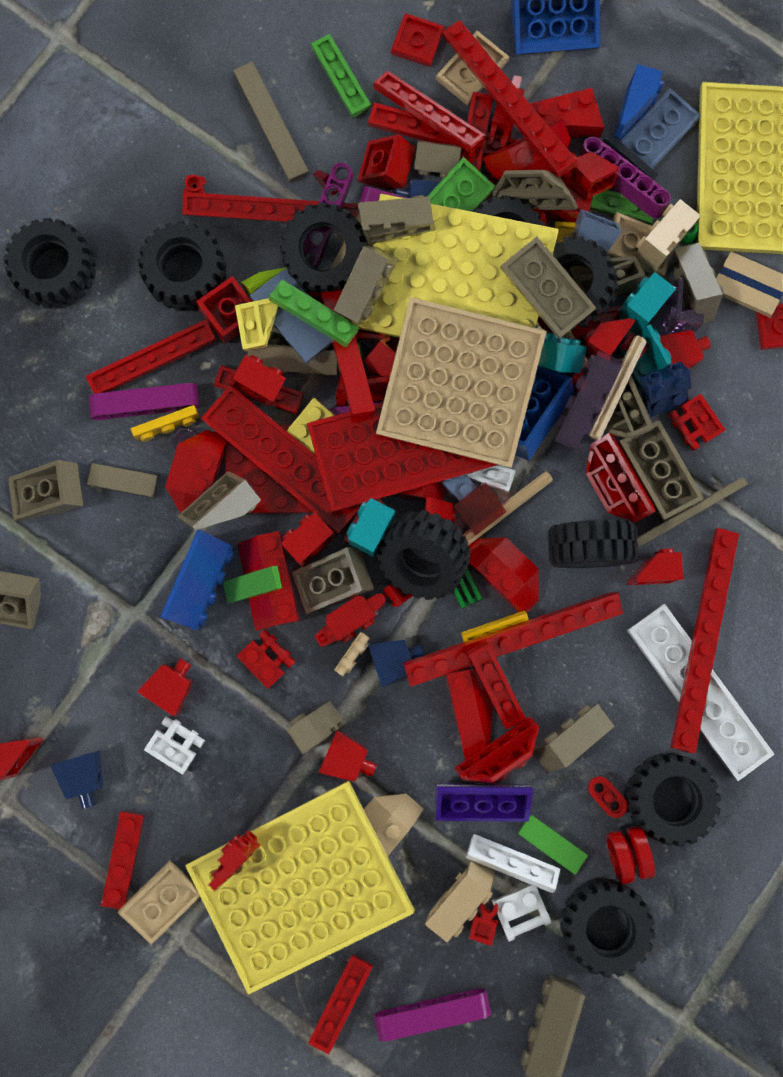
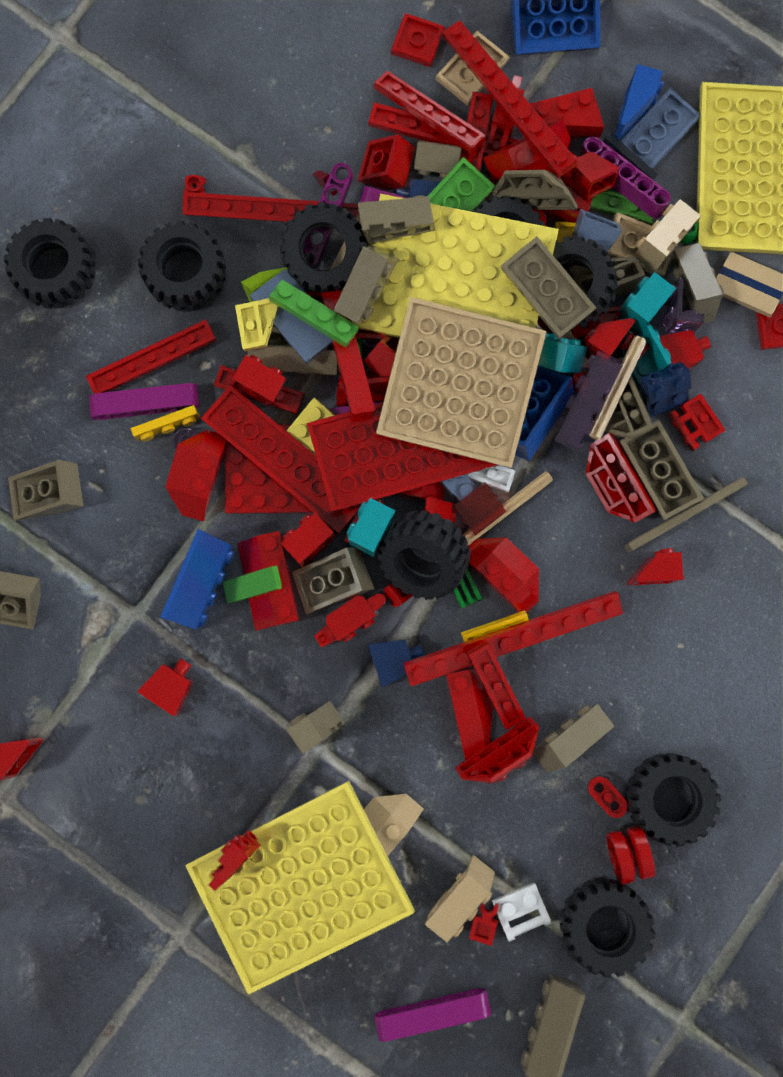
(80, 777): dark blue torso -> none
(122, 859): red plate -> none
(123, 480): dark tan tile -> none
(160, 902): tan tile -> none
(170, 751): white plate -> none
(220, 309): red brick -> none
(223, 501): dark tan slope -> none
(261, 664): red plate -> none
(271, 122): dark tan tile -> none
(340, 1004): red plate -> none
(341, 76): bright green plate -> none
(346, 759): red torso -> none
(347, 661): tan plate -> none
(483, 802): dark purple slope -> none
(513, 863): white plate -> none
(552, 844): bright green tile -> none
(593, 544): black tyre -> none
(704, 641): red plate -> none
(723, 720): white plate -> none

